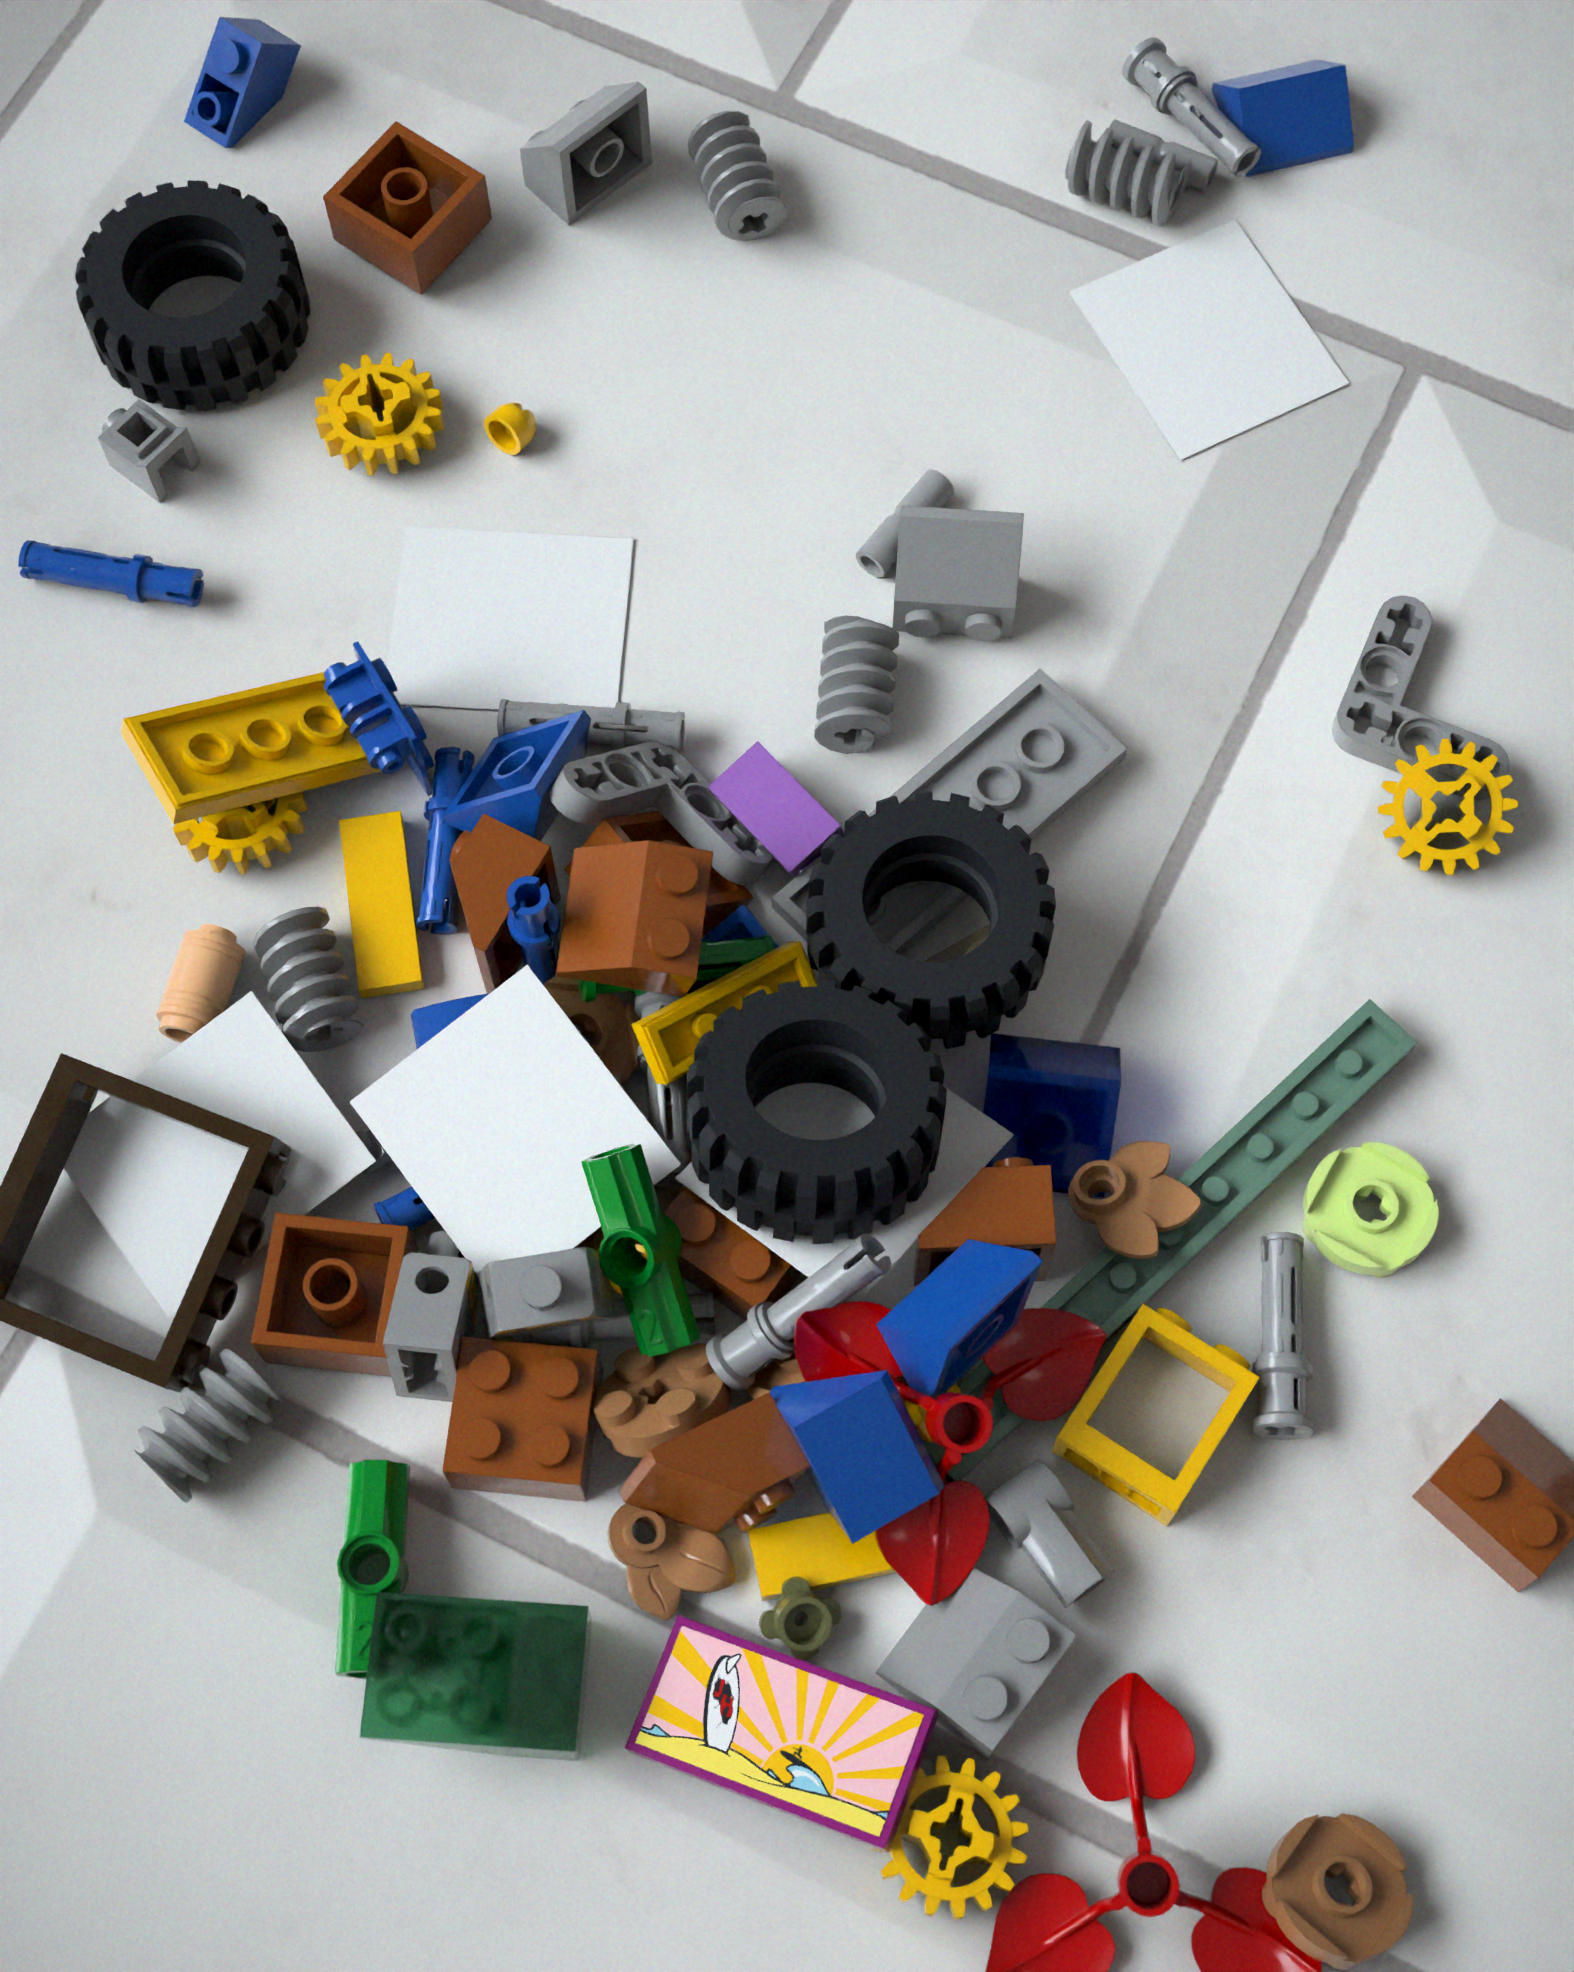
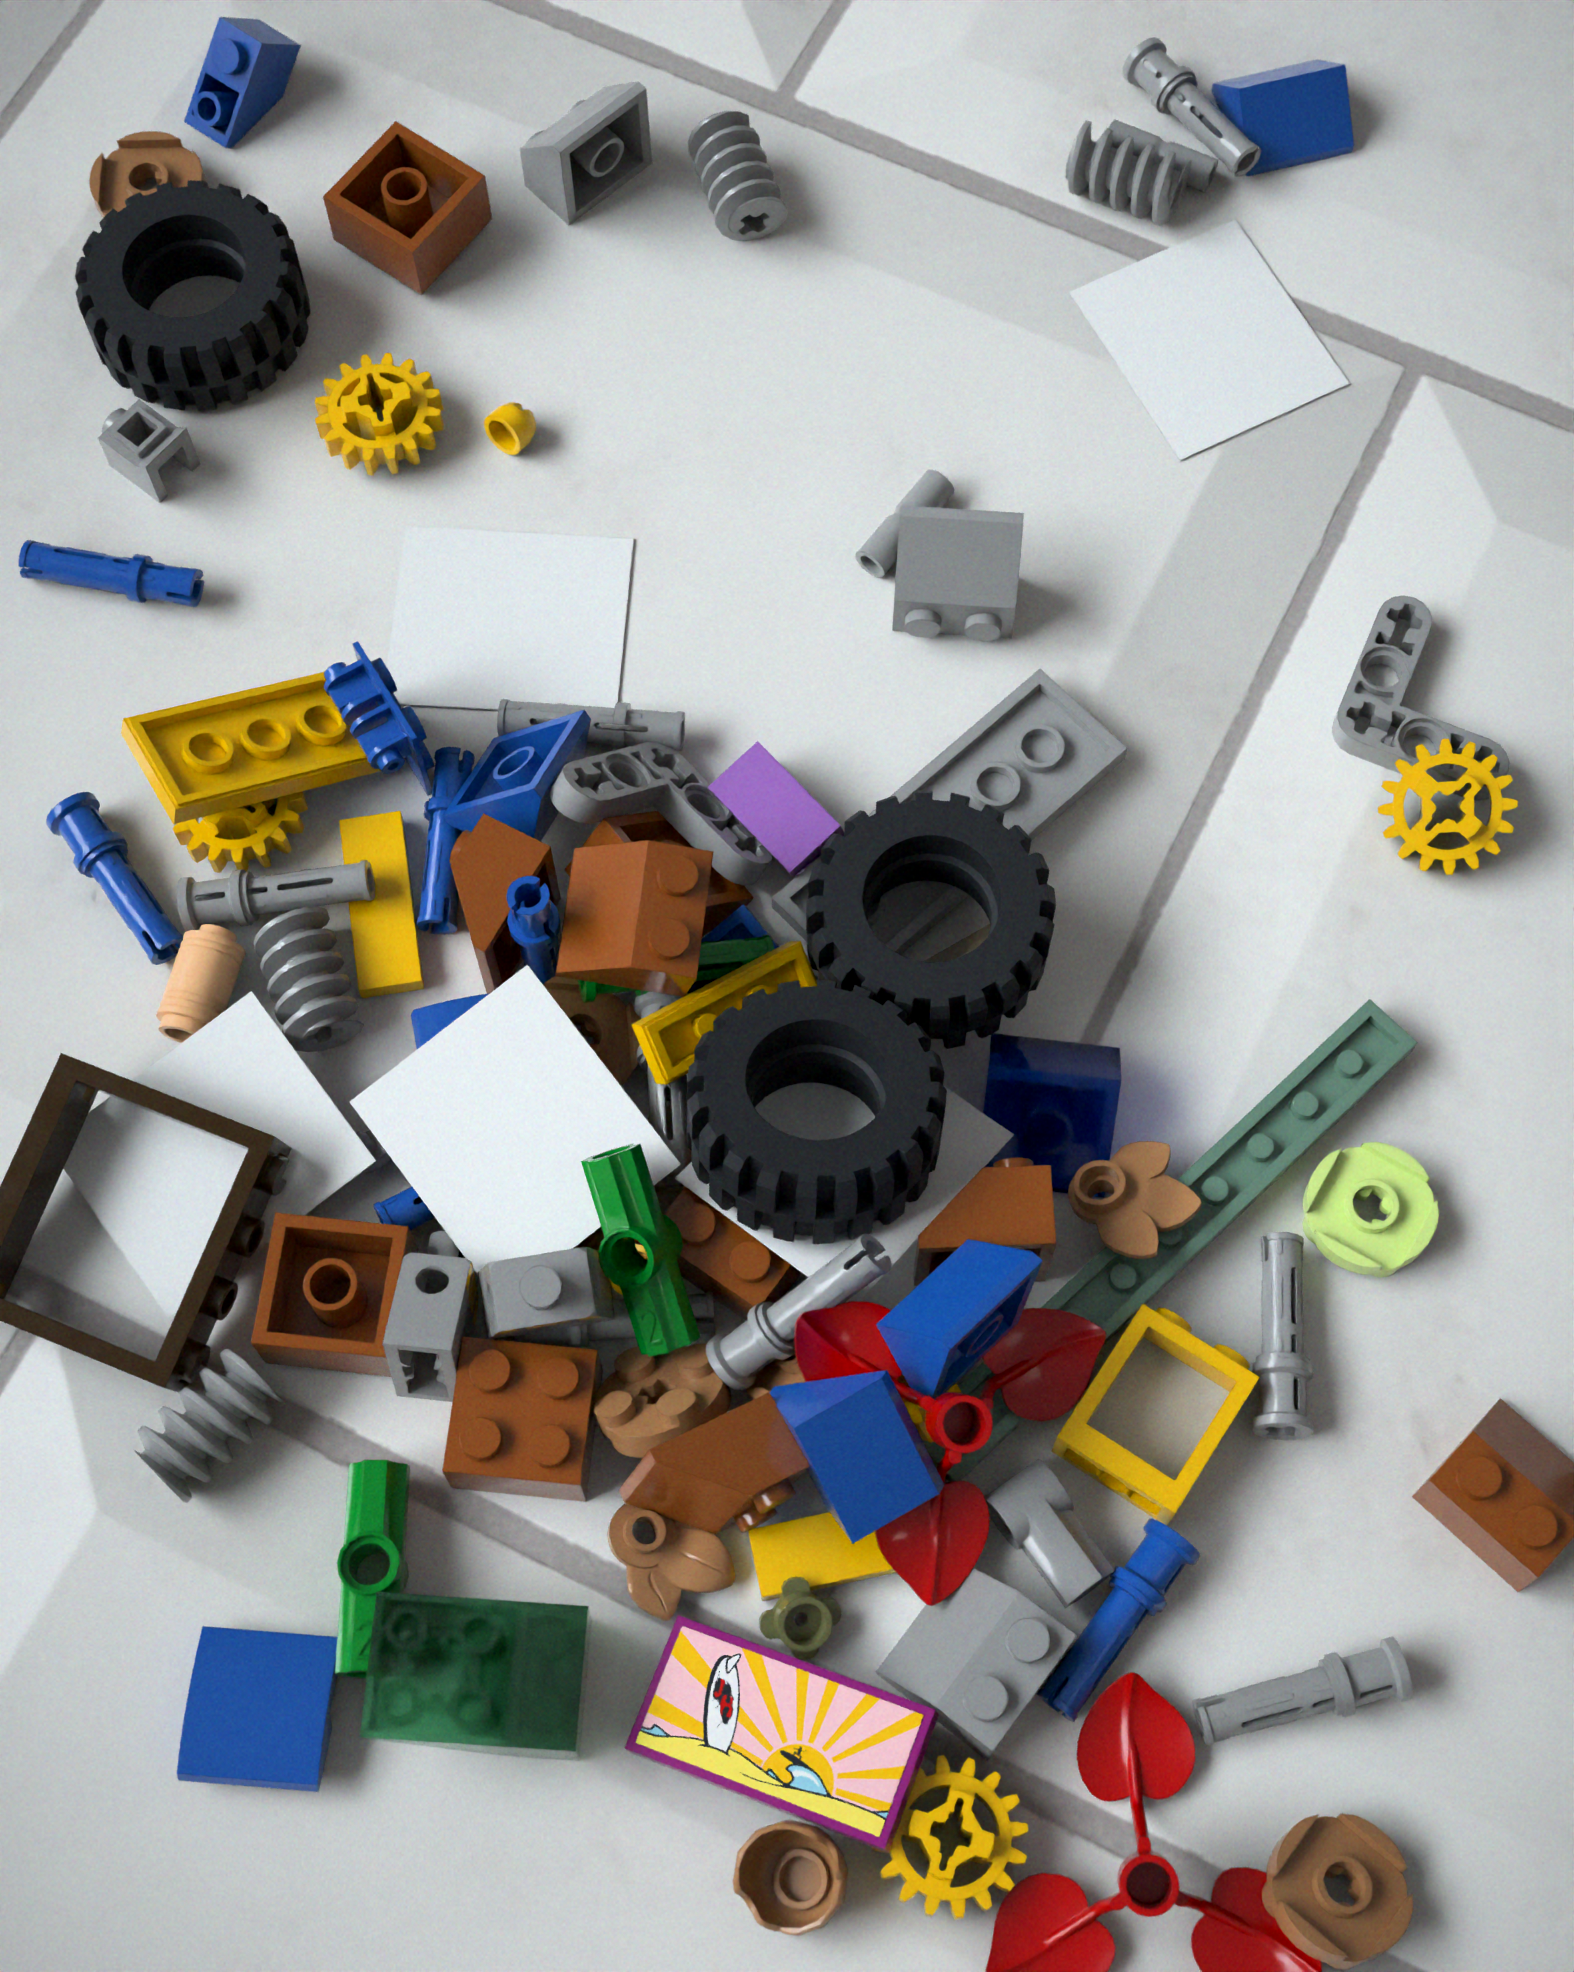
(103, 857): none -> blue pin
(141, 157): none -> medium nougat plate
(246, 897): none -> light grey pin
(258, 1709): none -> blue slope
(791, 1877): none -> medium nougat hair
(855, 684): light grey piece -> none
(1135, 1592): none -> blue pin
(1333, 1686): none -> light grey pin

